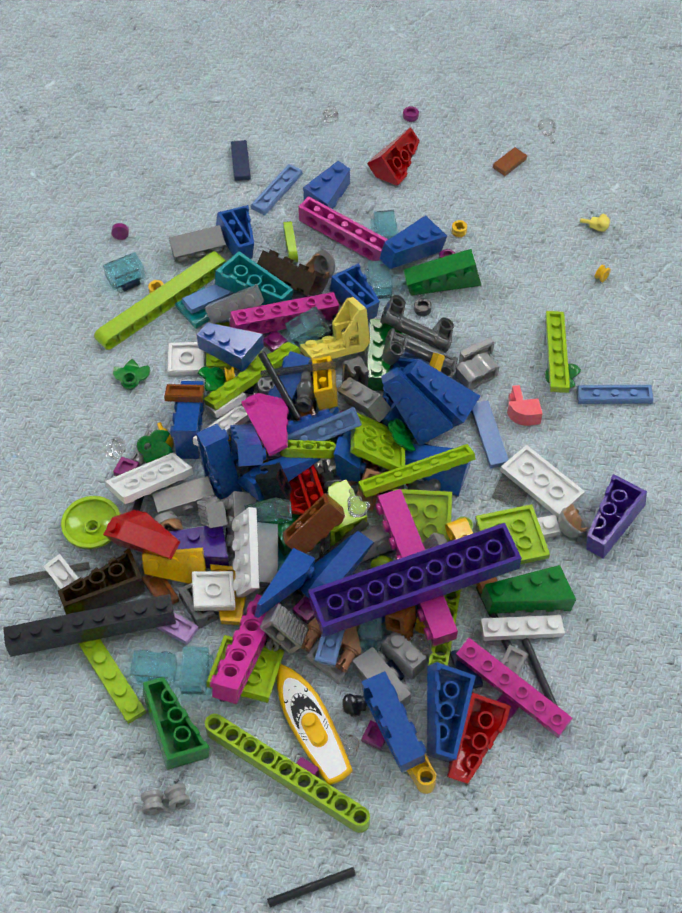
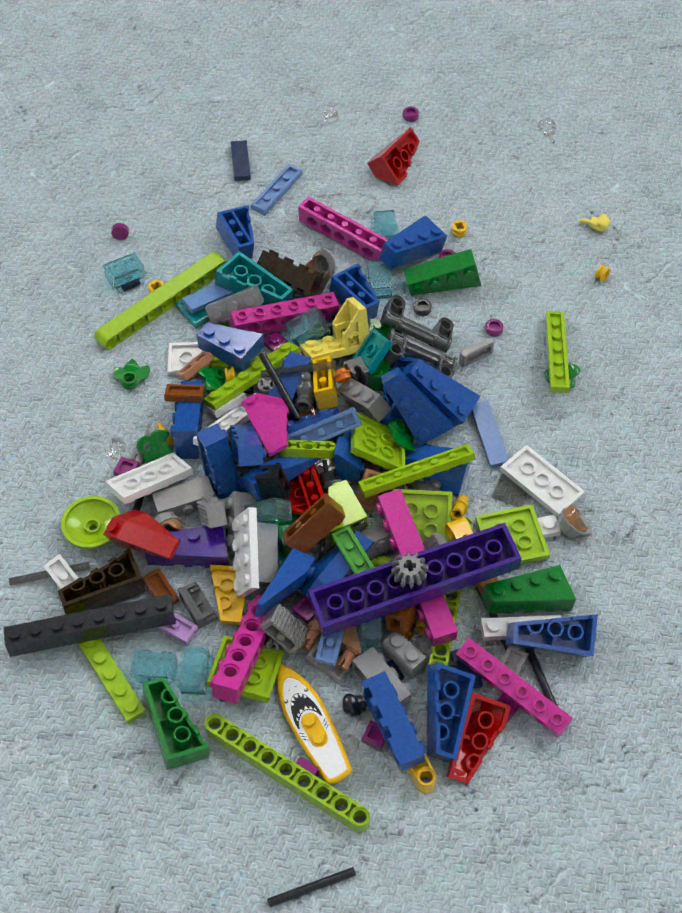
(152, 802): light grey wheel -> none
(177, 796): light grey wheel -> none
(178, 568): yellow wing -> none
(189, 371): none -> nougat plate
(197, 243): light grey brick -> none
(213, 590): white tile -> none
(290, 241): lime beam -> none
(329, 185): blue wedge -> none
(342, 375): none -> orange plate
(352, 550): none -> bright green tile
(357, 507): clear piece -> none
(373, 350): none -> teal tile
(417, 571): none -> light grey gear
(437, 361): yellow tile -> none
(459, 507): none -> yellow pin
(477, 371): light grey brick -> none
(494, 327): none -> magenta tile
(509, 161): dark orange tile -> none
(523, 411): coral brick -> none
(559, 635): none -> blue wedge
(614, 394): medium blue tile -> none
(615, 514): dark purple wedge -> none

